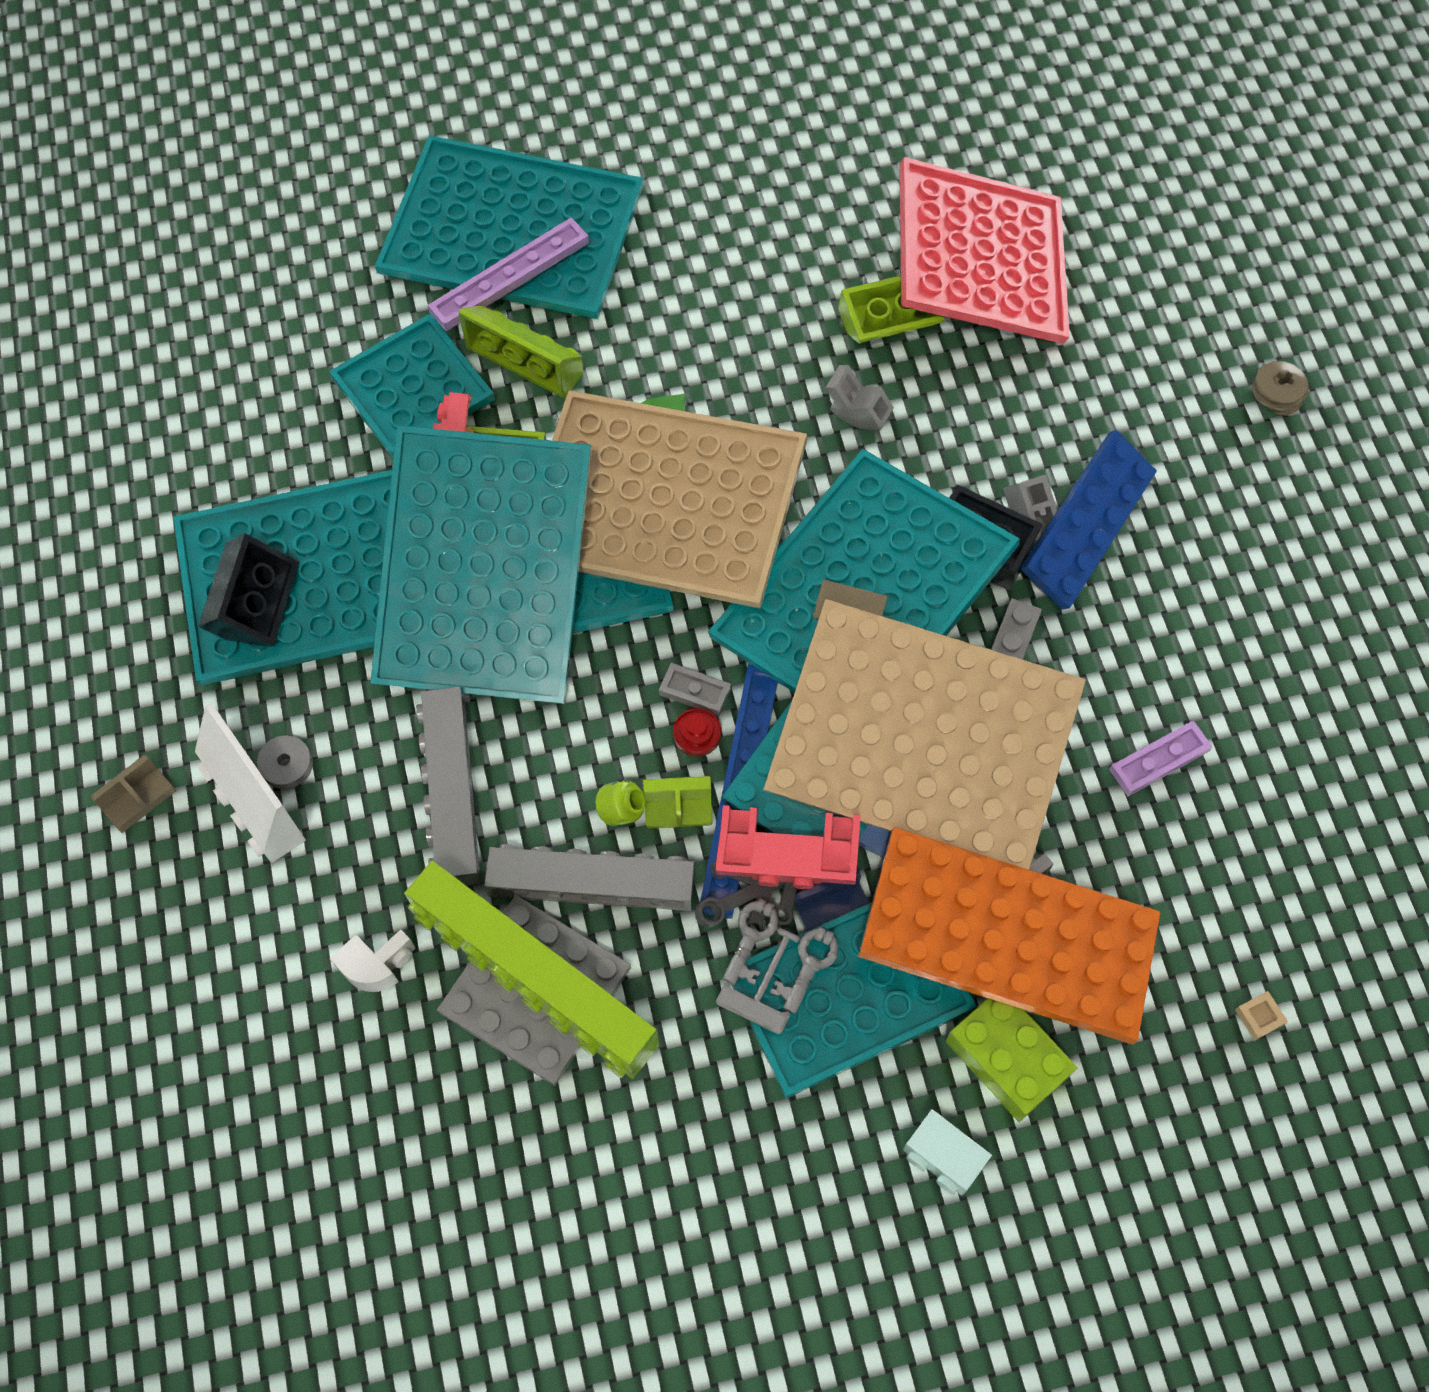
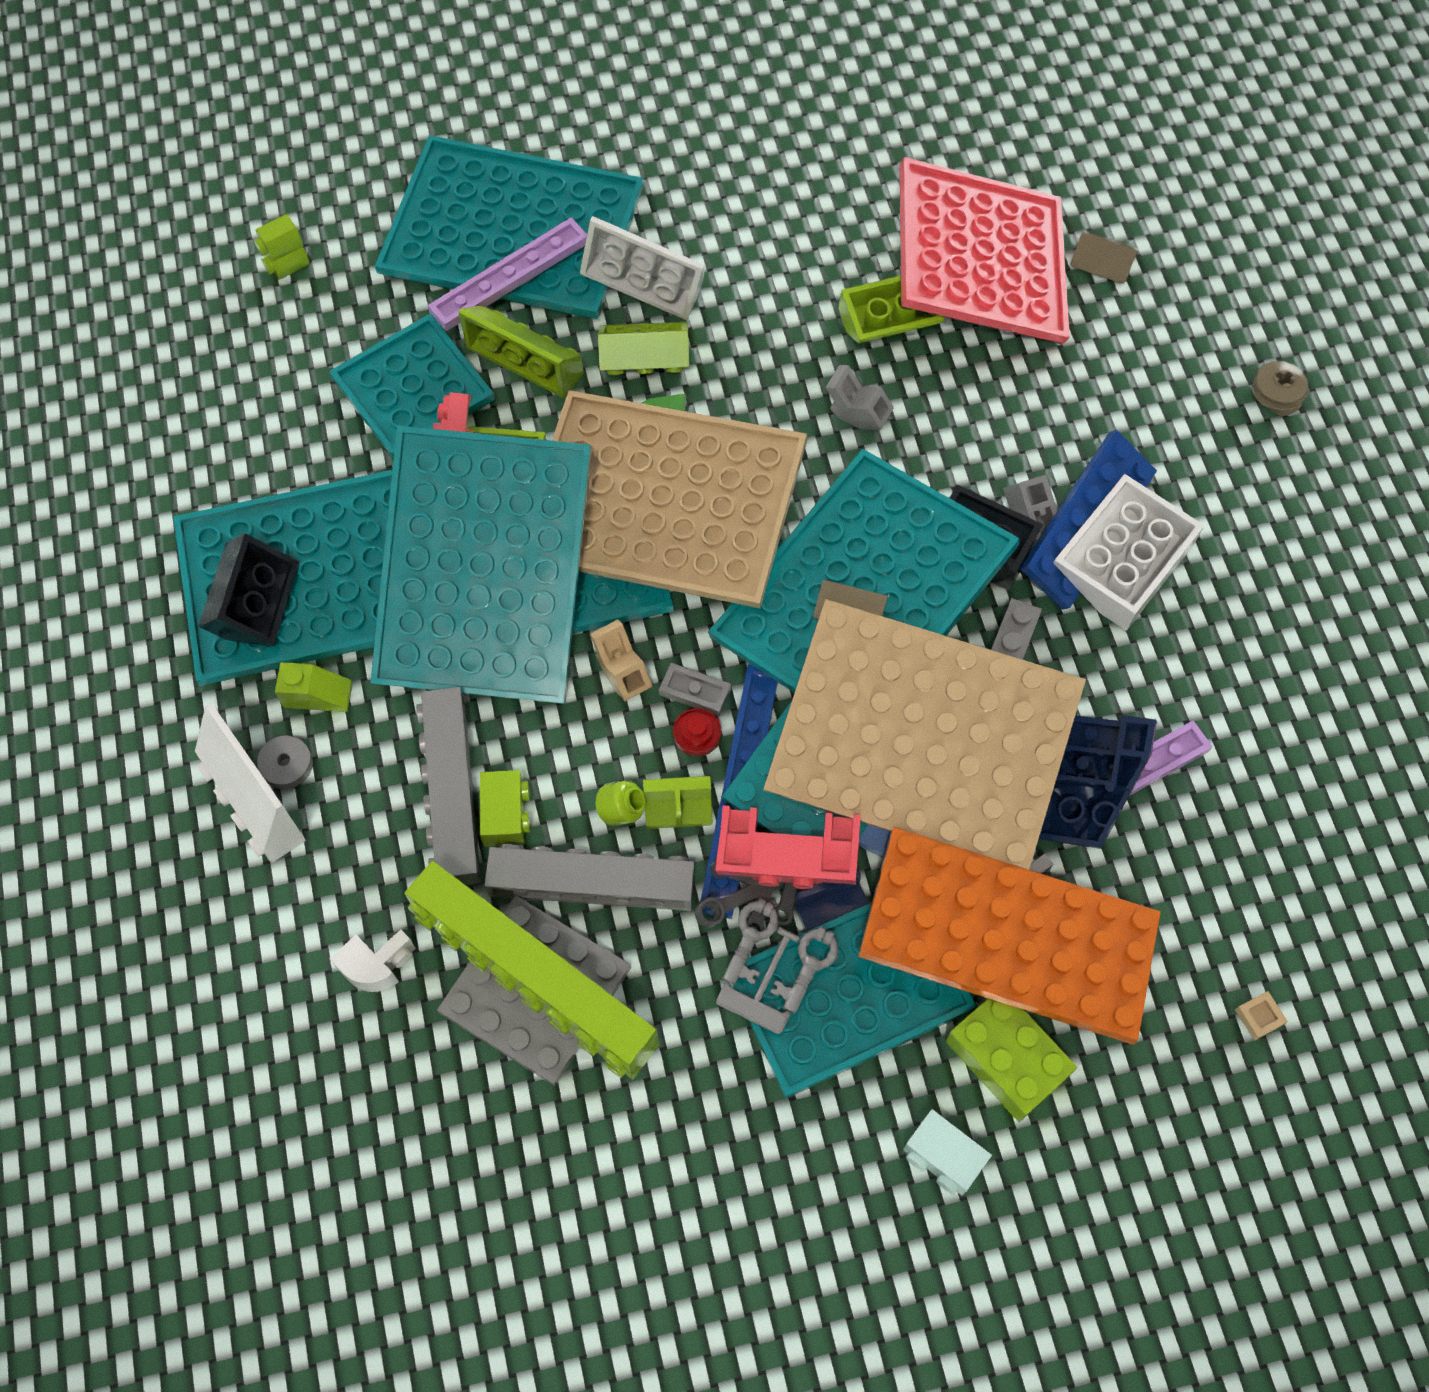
(133, 793): dark tan panel -> none
(281, 247): none -> lime brick
(312, 688): none -> lime slope
(503, 808): none -> lime brick
(619, 661): none -> tan brick
(641, 268): none -> white slope
(643, 347): none -> lime slope
(1096, 778): none -> dark blue wedge
(1104, 257): none -> dark tan panel
(1127, 550): none -> white slope

